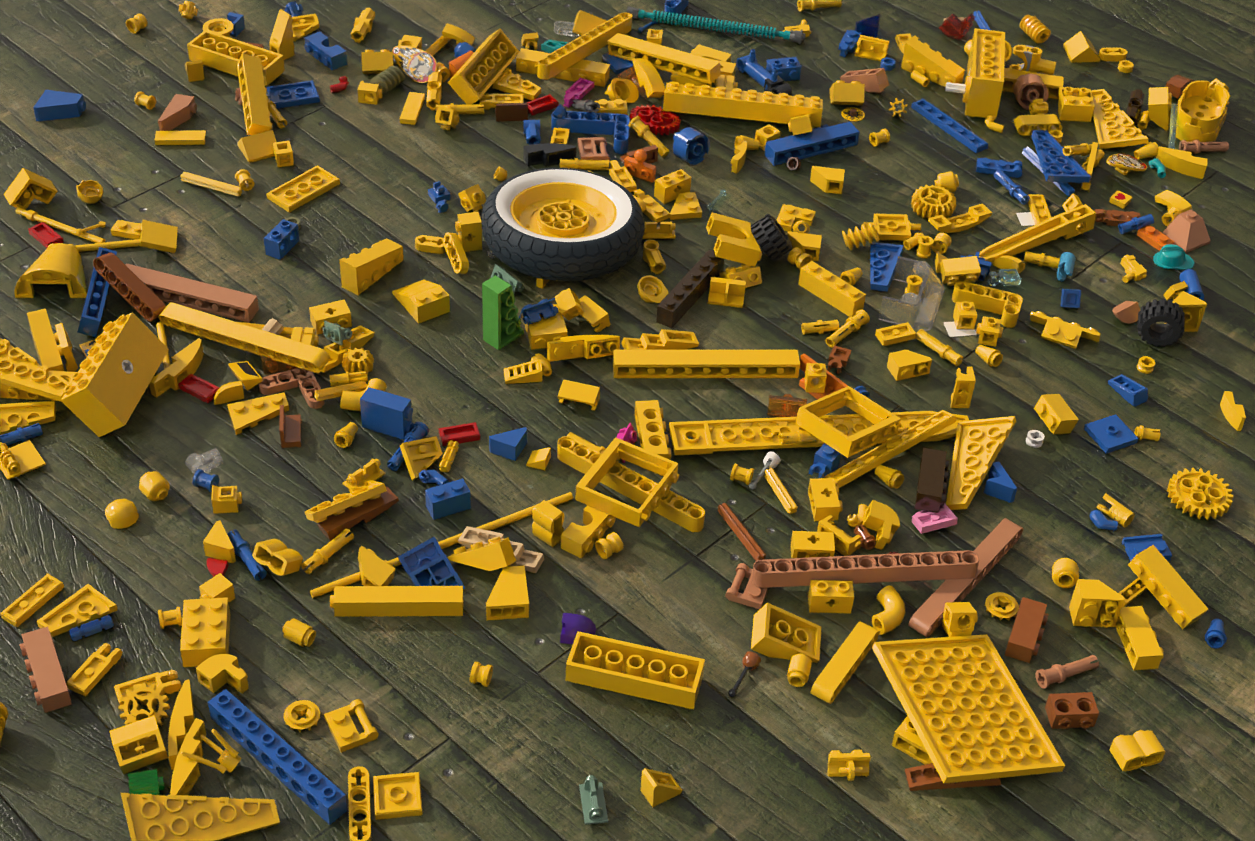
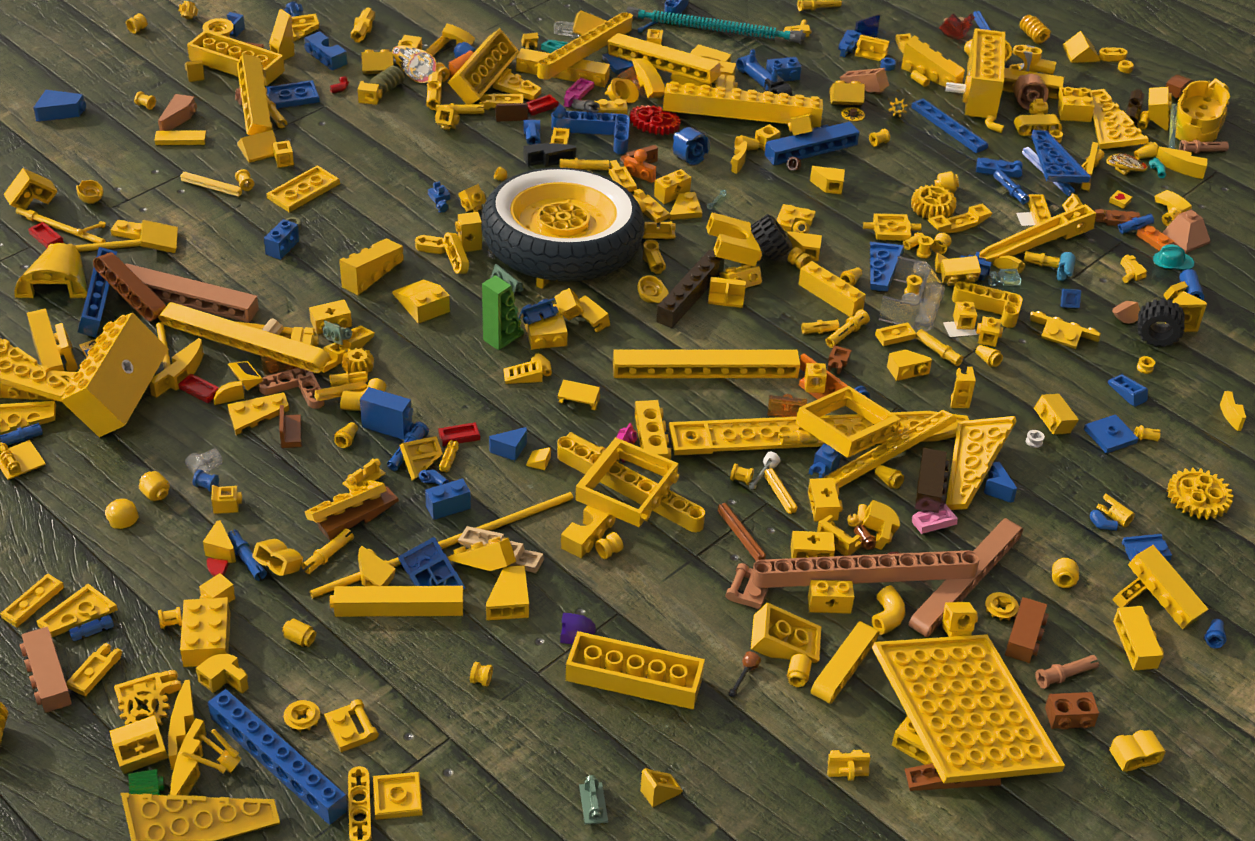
(412, 108): yellow tile -> none
(547, 523): yellow brick -> none
(582, 346): yellow slope -> none
(587, 148): nougat plate -> none
(644, 132): yellow pin -> none
(664, 341): yellow slope -> none
(861, 236): yellow piece -> none
(1083, 149): yellow pin -> none
(1095, 604): yellow slope -> none

